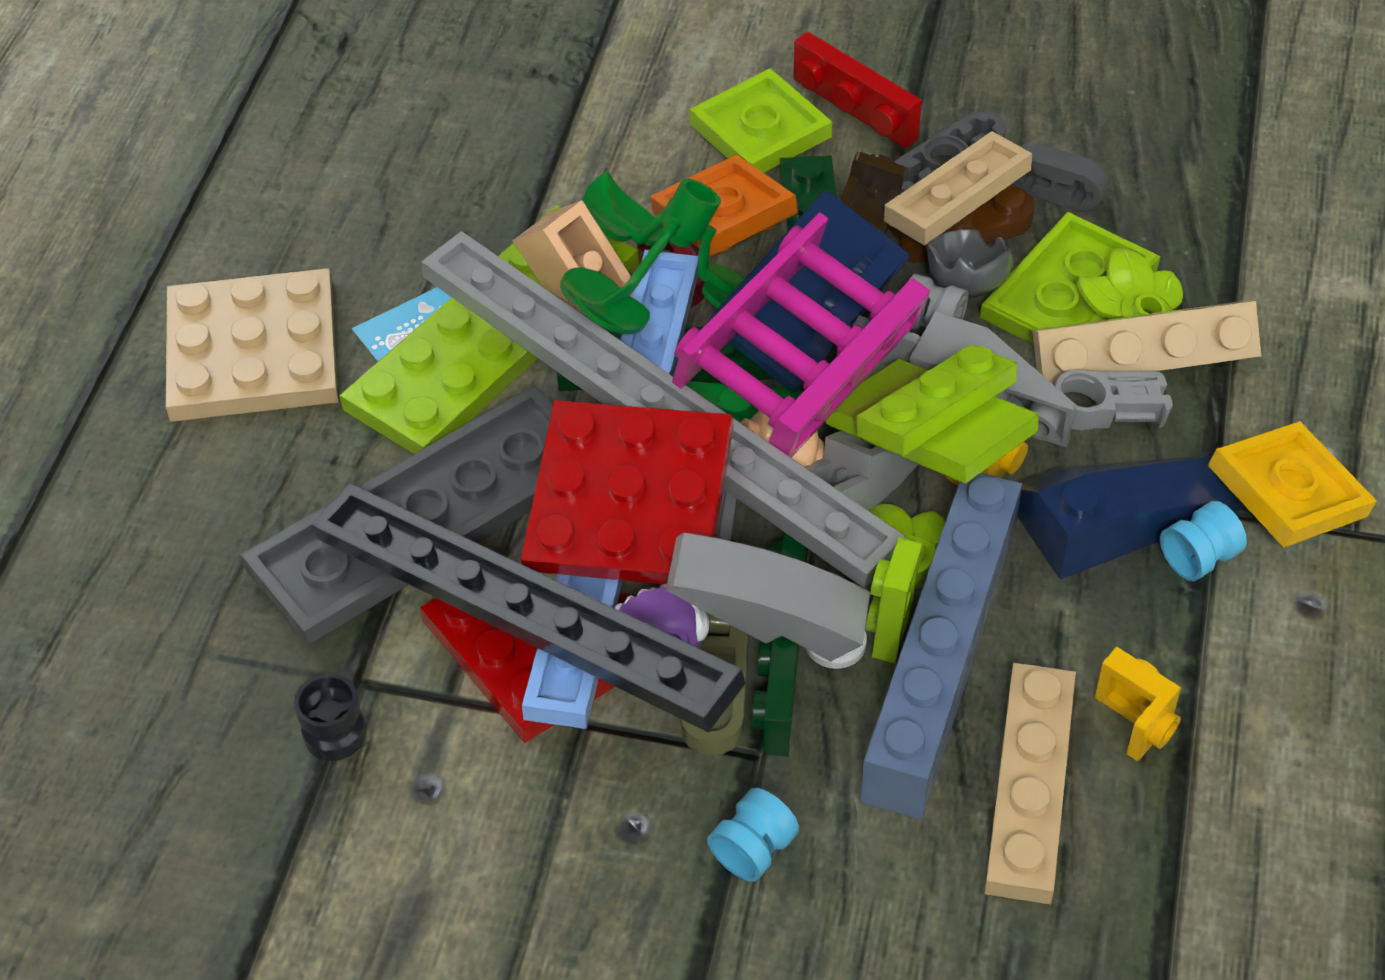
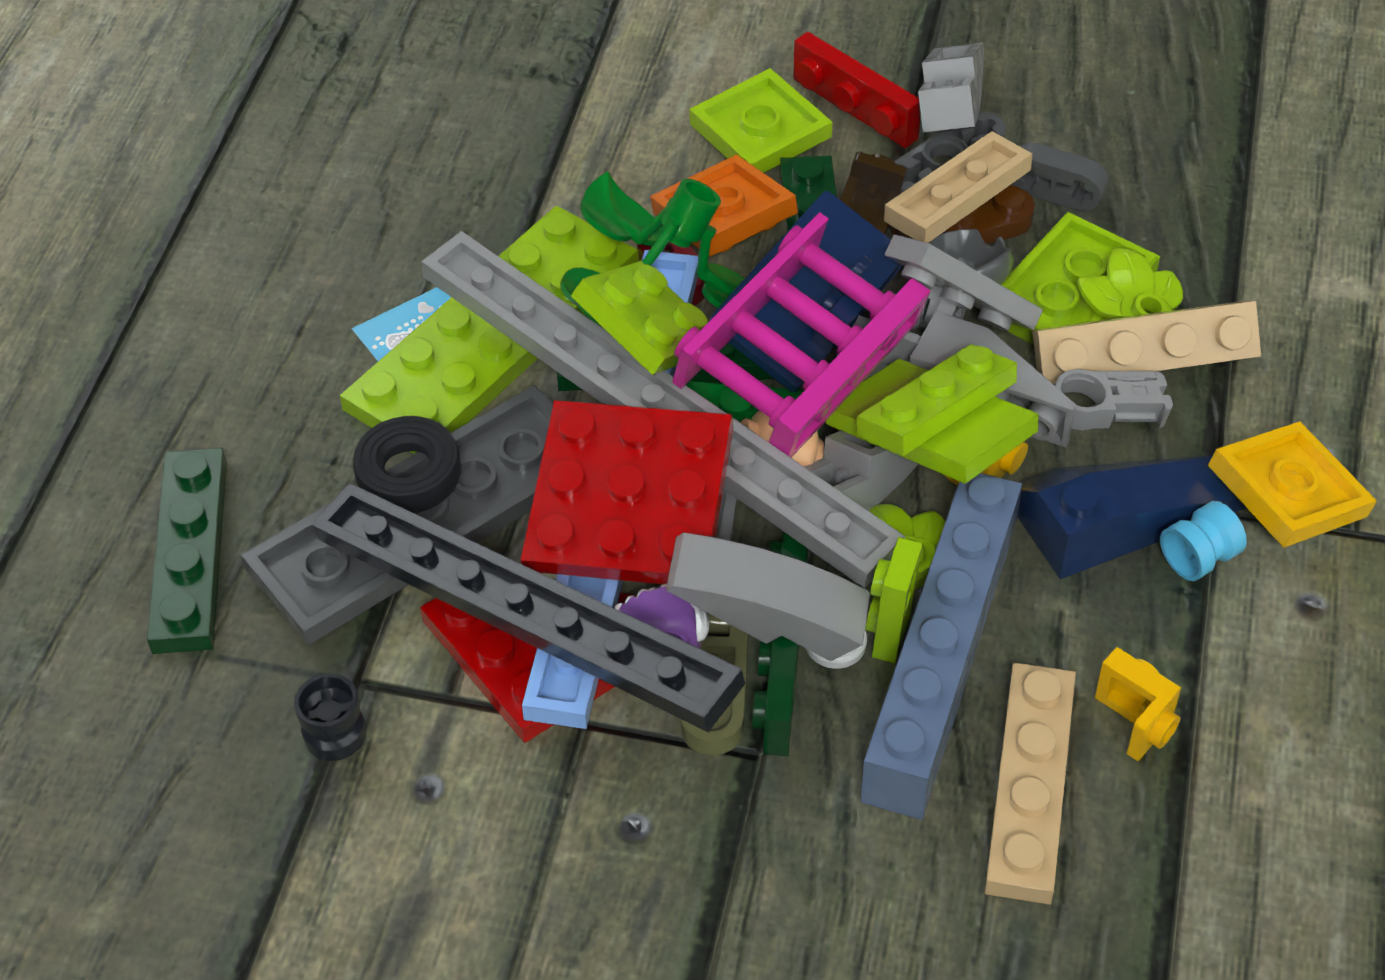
(187, 552): none -> dark green plate
(250, 345): tan plate -> none
(407, 435): none -> black tyre
(568, 241): light nougat slope -> none
(640, 312): none -> lime plate
(753, 834): medium azure wheel -> none
(952, 87): none -> light grey slope
(962, 284): none -> light grey plate

